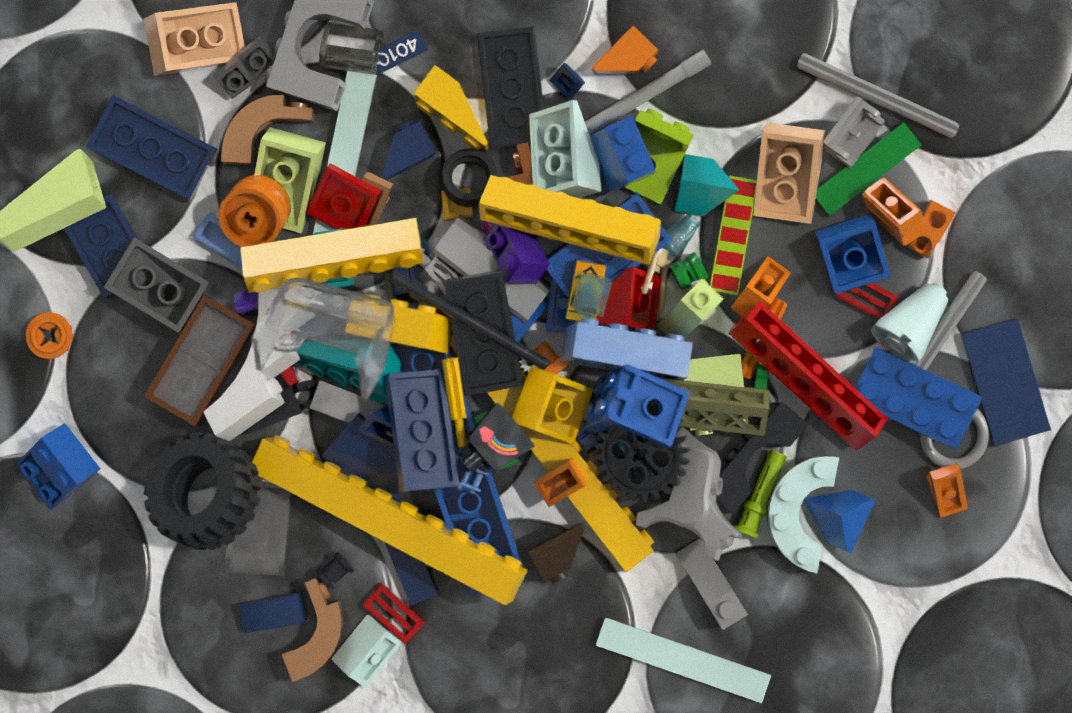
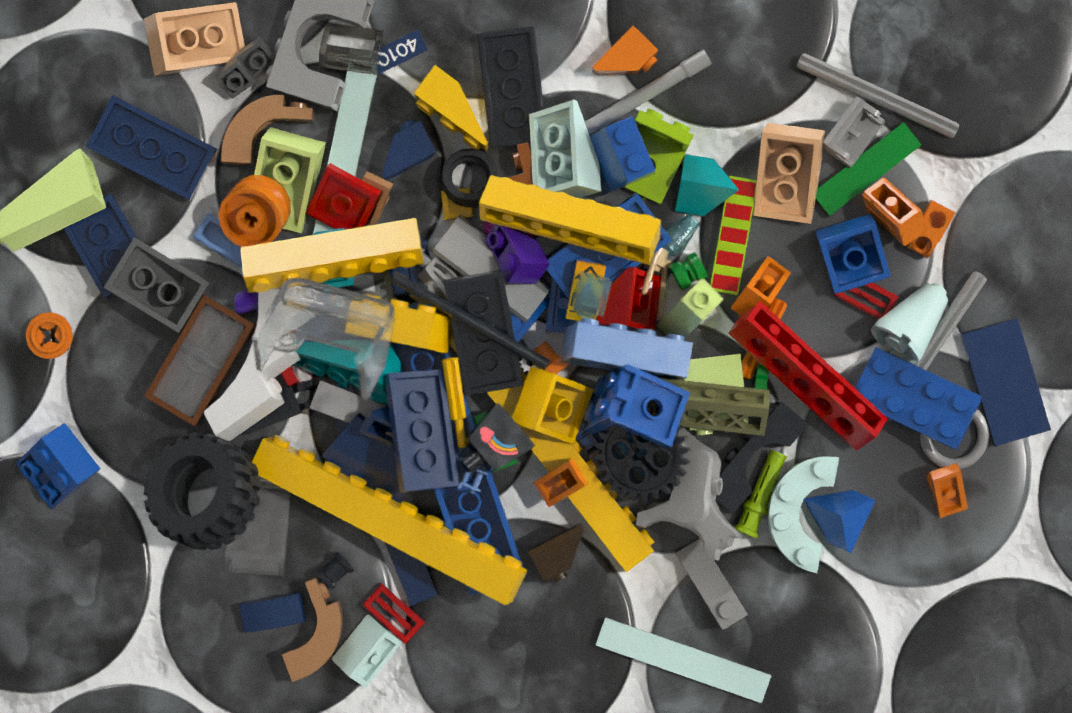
(567, 81): dark blue slope -> none

